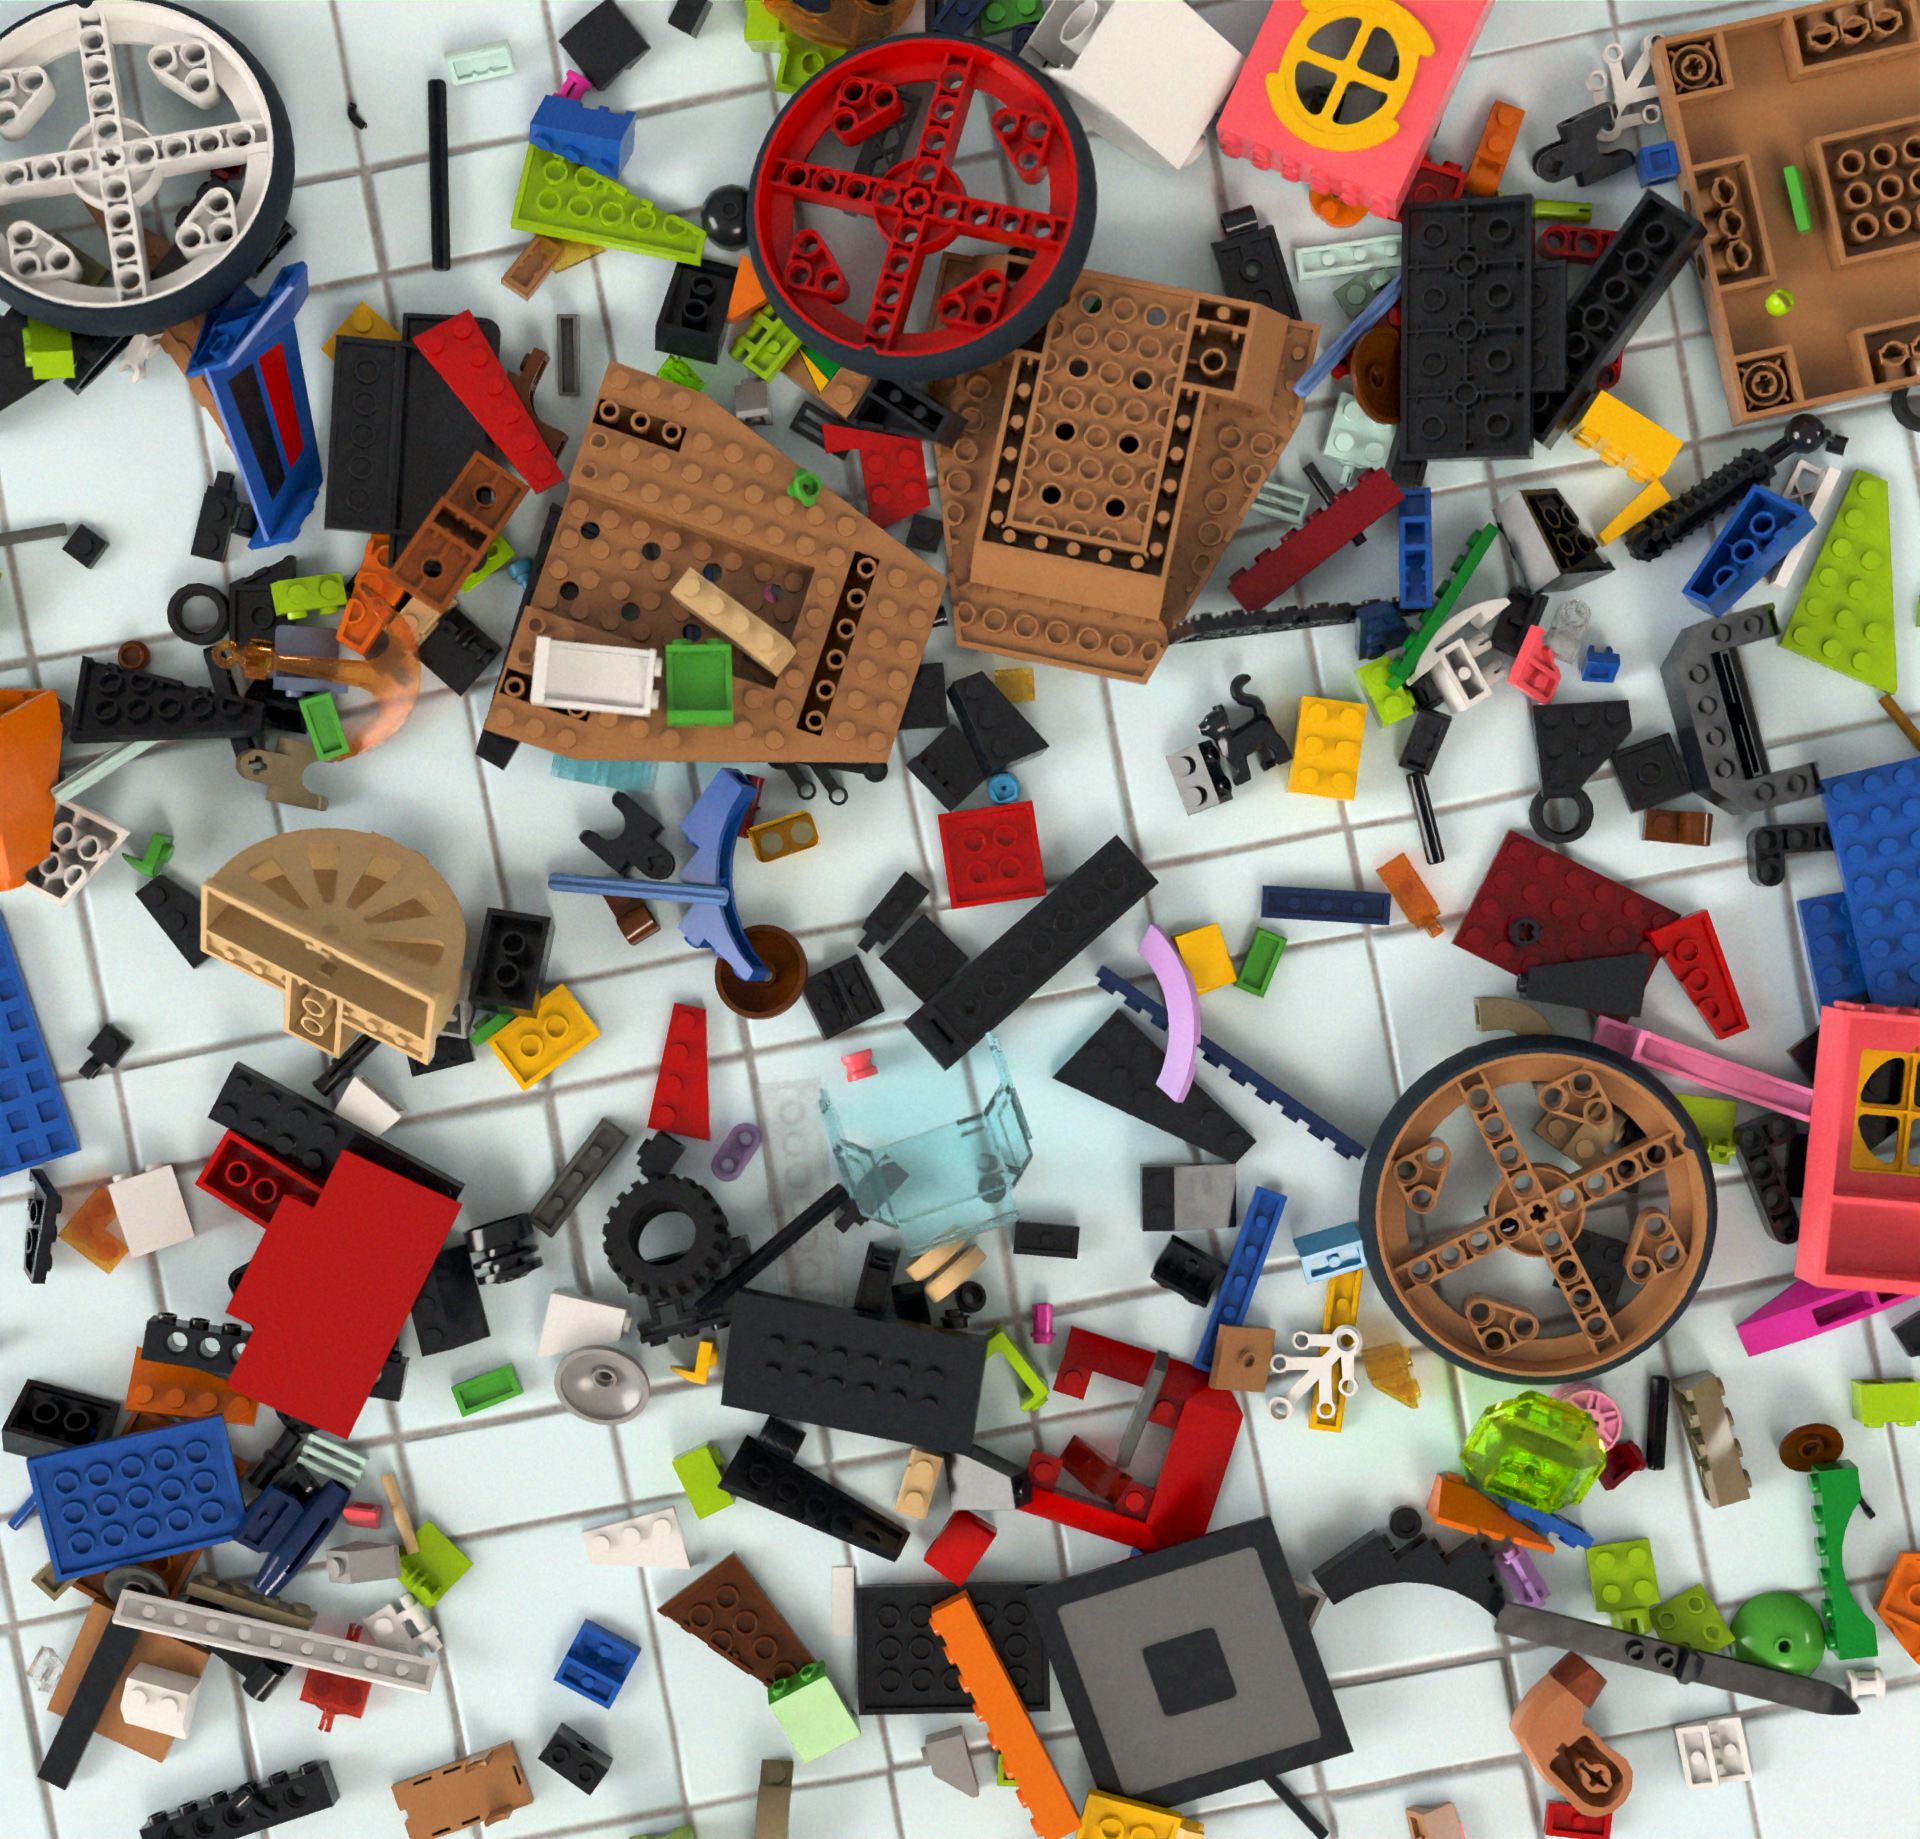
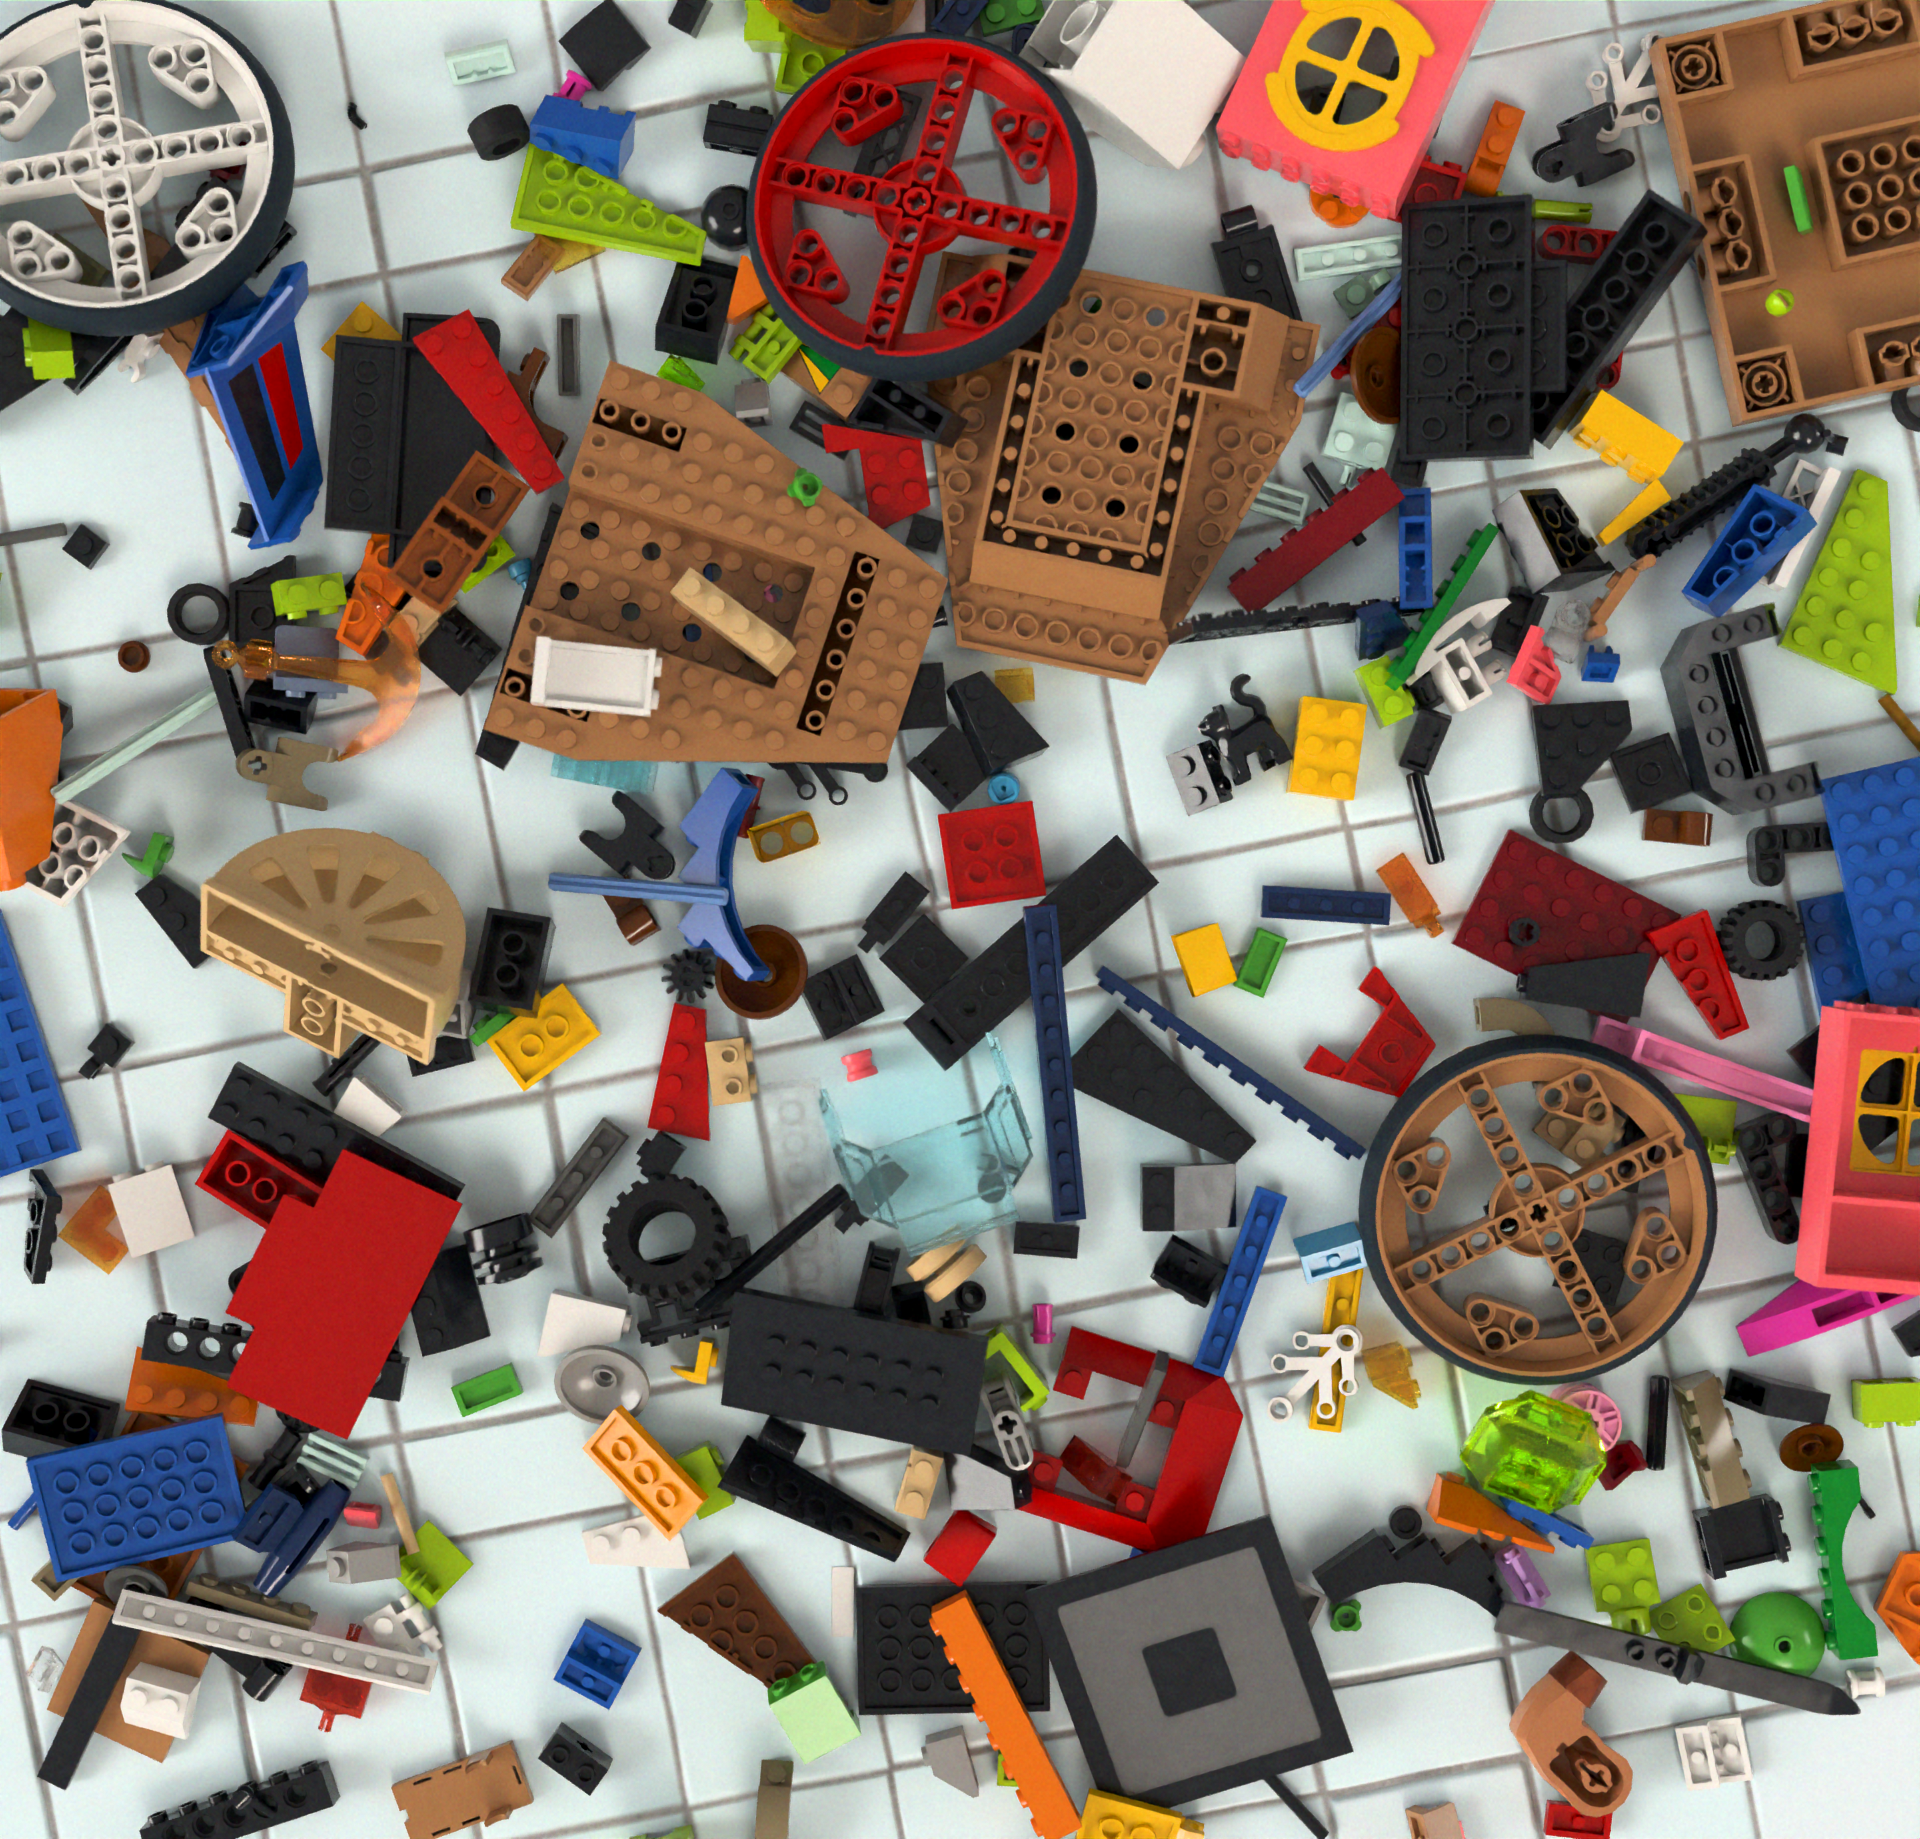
(150, 707): black wing -> none
(216, 519): black hinge -> none
(324, 725): bright green tile -> none
(439, 175): black axle -> none
(499, 132): none -> black tyre
(645, 1472): none -> light orange plate
(680, 968): none -> black gear
(699, 683): bright green panel -> none
(730, 1070): none -> tan brick
(736, 129): none -> black brick
(736, 1151): clear purple plate -> none
(1012, 1437): none -> light grey piece
(1054, 1062): none -> dark blue plate
(1182, 1009): lavender tile -> none
(1242, 1358): medium nougat plate -> none
(1346, 1624): none -> bright green plate
(1389, 1051): none -> red wing
(1618, 586): none -> medium nougat plate
(1657, 164): blue brick -> none
(1741, 1535): none -> black panel
(1776, 1397): none -> black slope
(1786, 940): none -> black tyre

